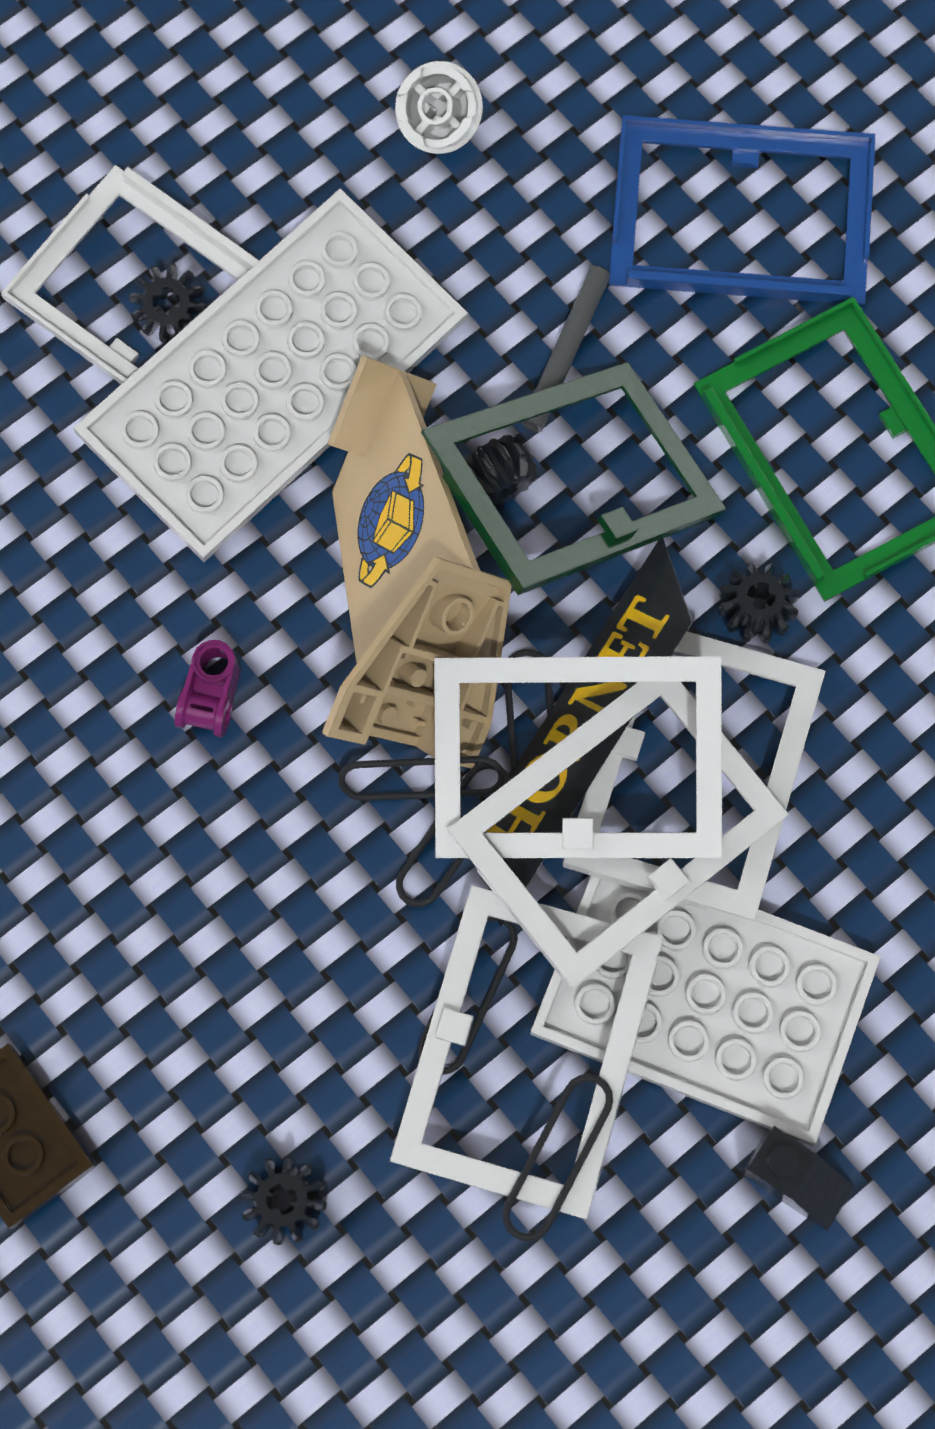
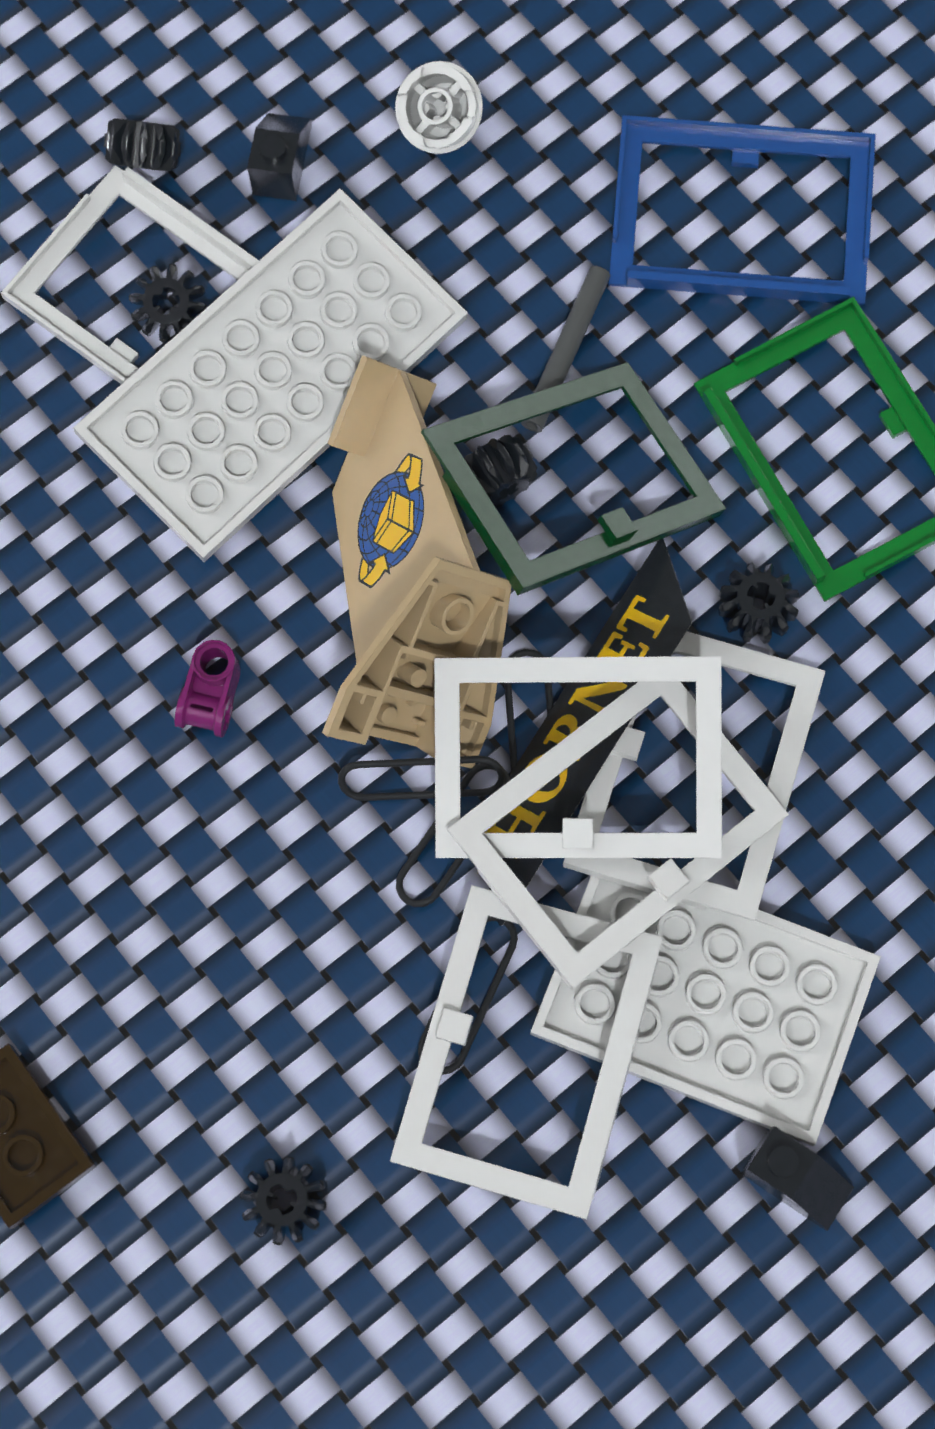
(142, 144): none -> black gear
(278, 156): none -> black slope
(538, 1147): black piece -> none

